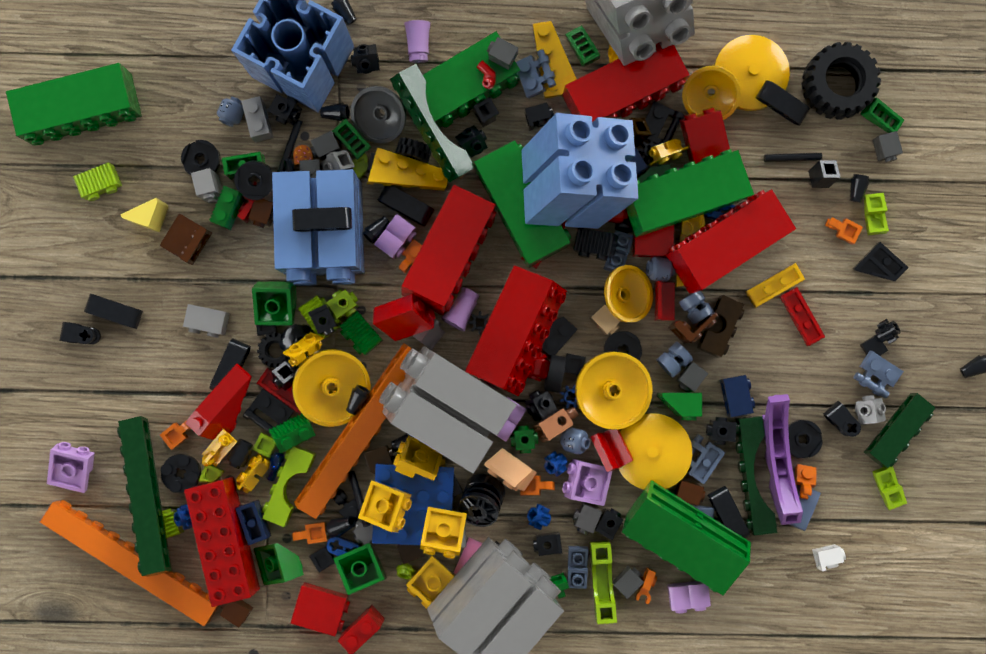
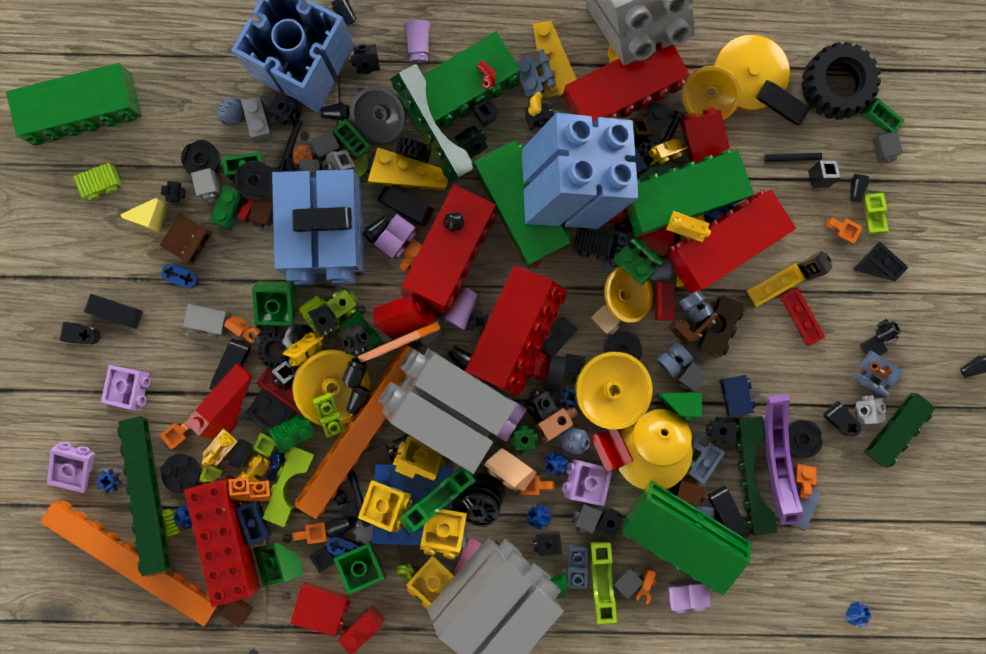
(105, 485): none -> blue gear
(125, 387): none -> lavender plate
(173, 191): none -> black gear
(181, 272): none -> blue beam
(239, 327): none -> orange plate
(249, 491): none -> orange slope
(328, 415): none -> lime slope
(354, 373): none -> black brick
(355, 339): none -> black brick
(399, 342): none -> orange tile
(436, 500): none -> green arch
(453, 221): none -> black piece
(460, 357): none -> black cone
(502, 53): dark grey brick -> none
(536, 104): none -> yellow arm
(580, 54): green slope -> none
(636, 266): none -> green plate
(654, 446): none -> yellow dish
(688, 226): none -> yellow hinge
(816, 265): none -> black slope
(828, 556): white brick -> none
(858, 614): none -> blue gear
(882, 372): none -> dark orange arm
(889, 488): lime slope -> none

